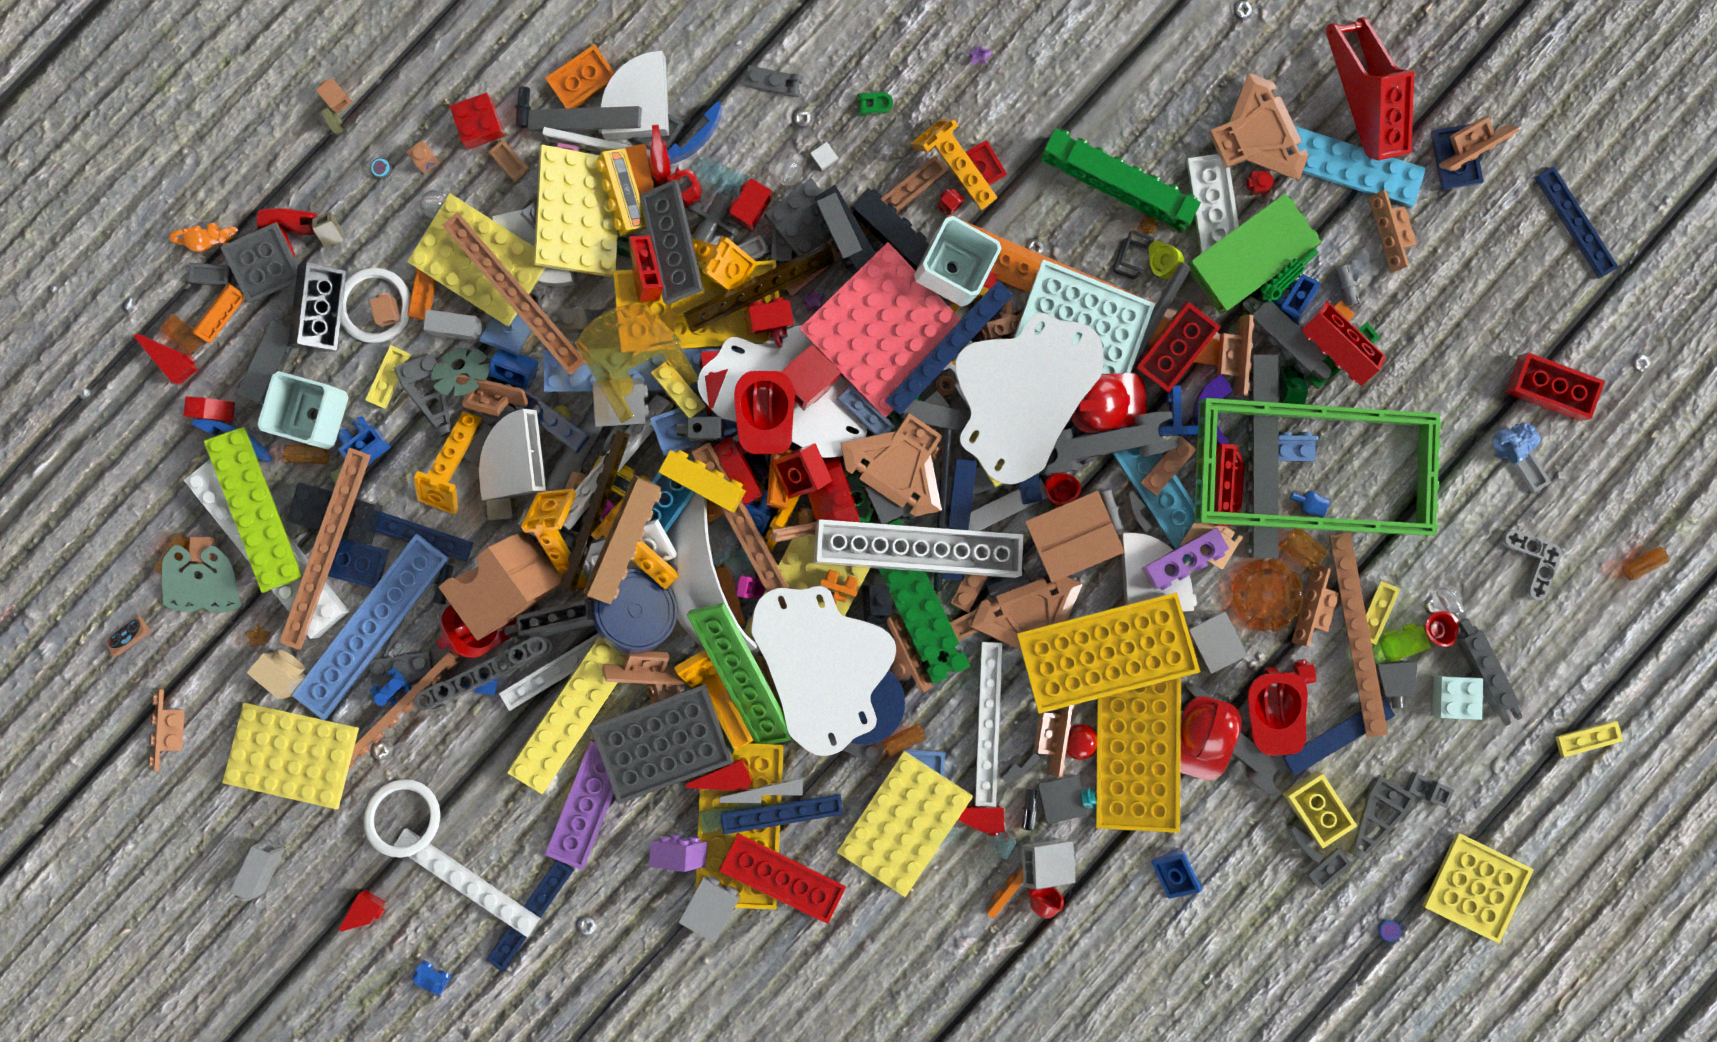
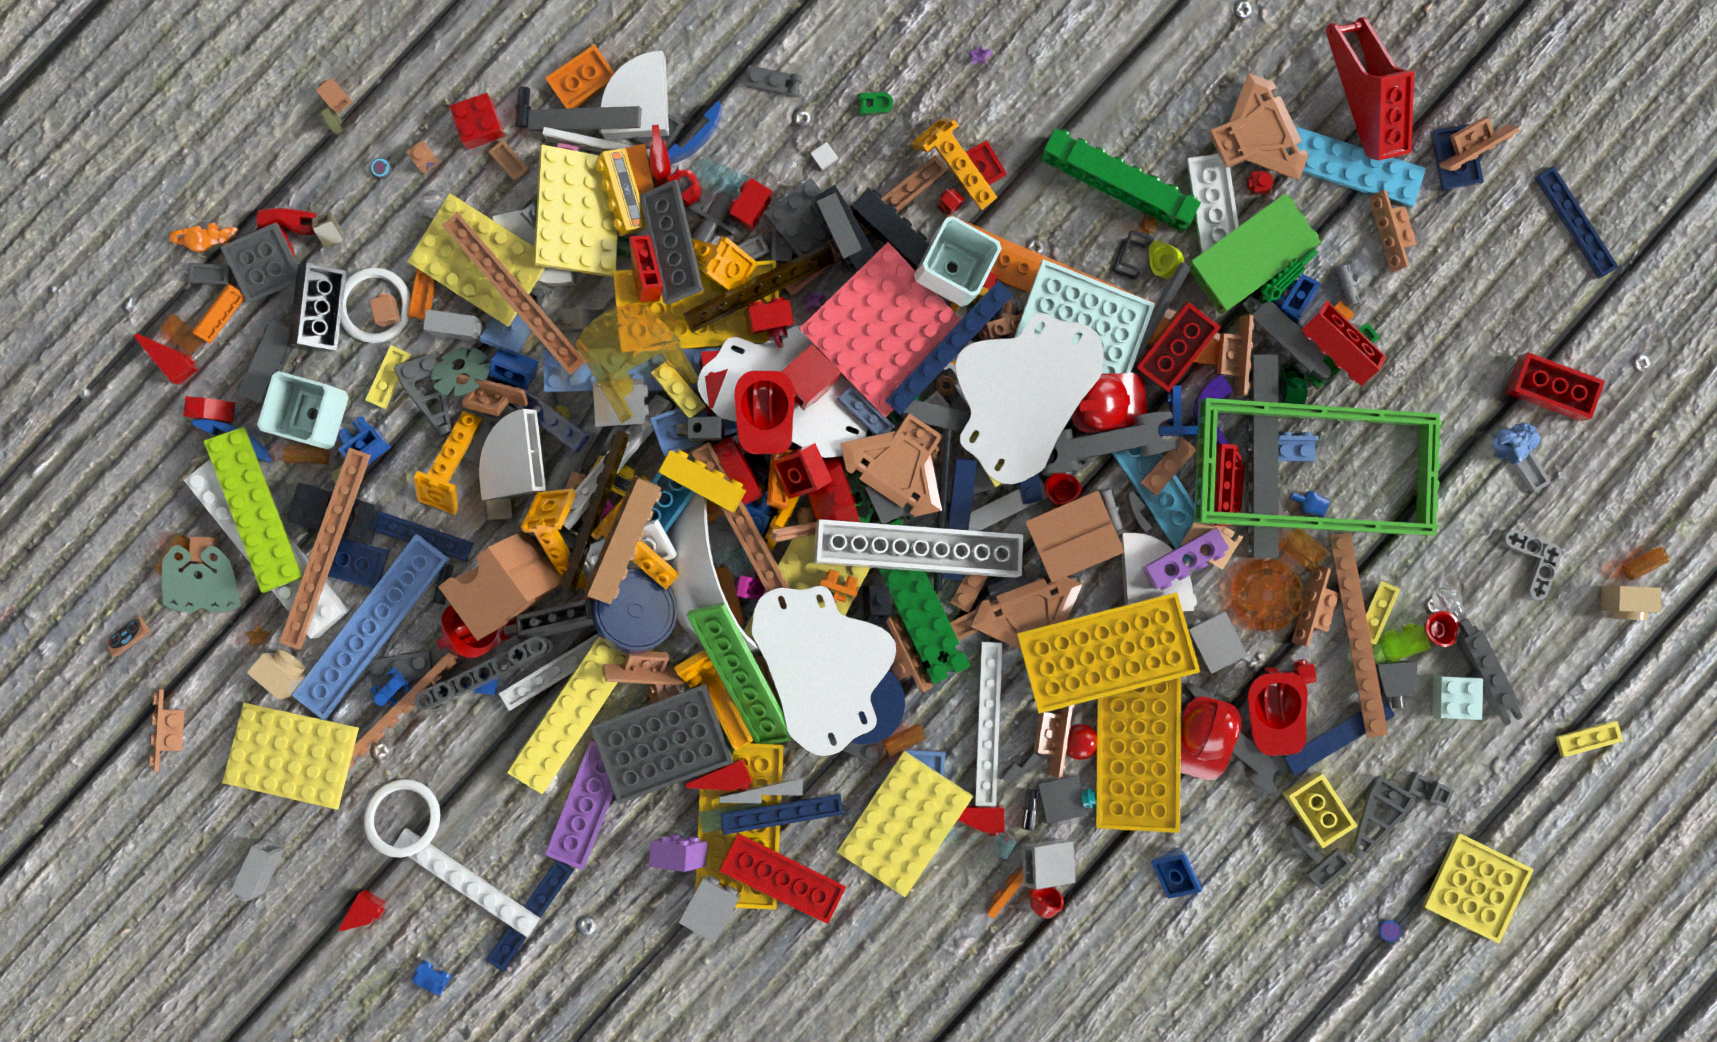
(1630, 601): none -> tan piece

